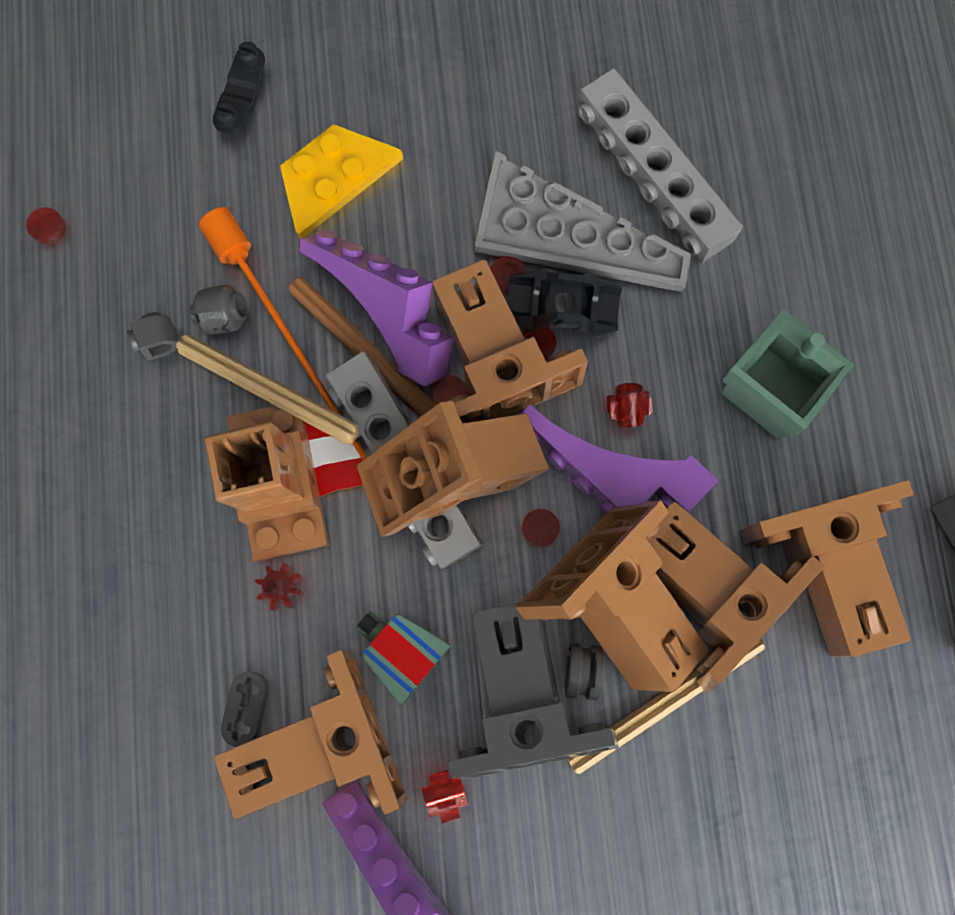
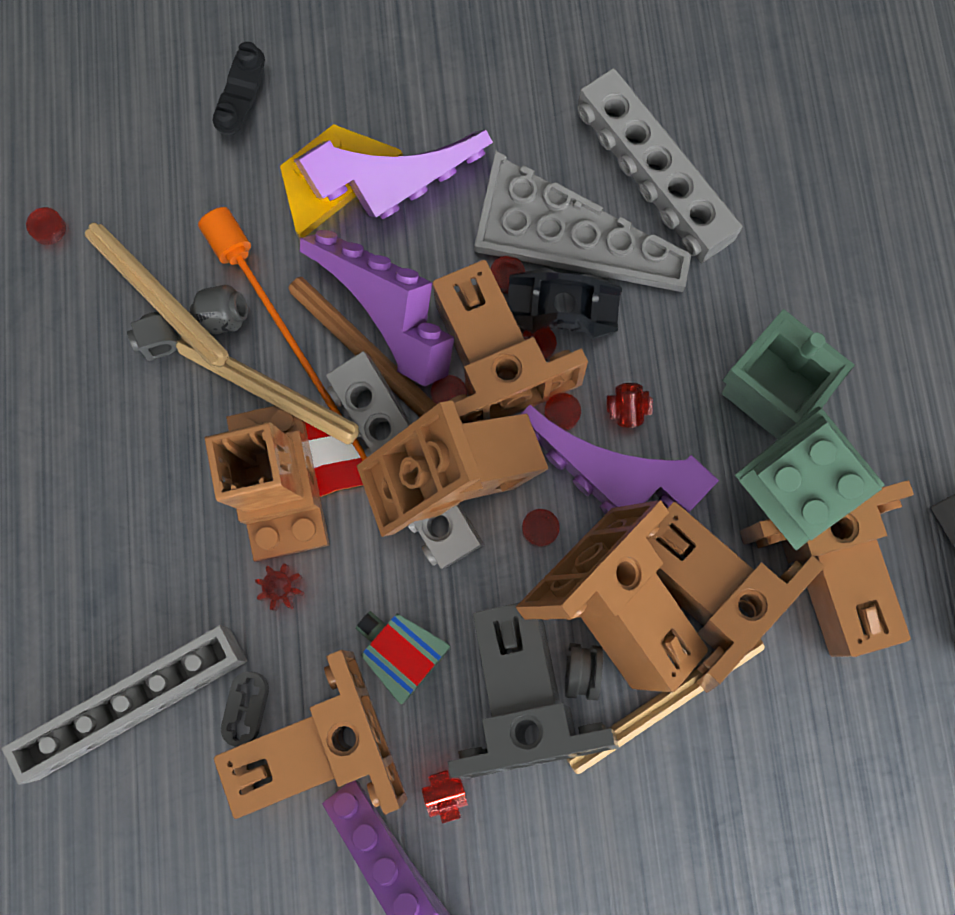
(123, 705): none -> light grey brick
(157, 295): none -> tan axle
(385, 180): none -> arch
(563, 410): none -> clear red tile
(809, 478): none -> sand green piece

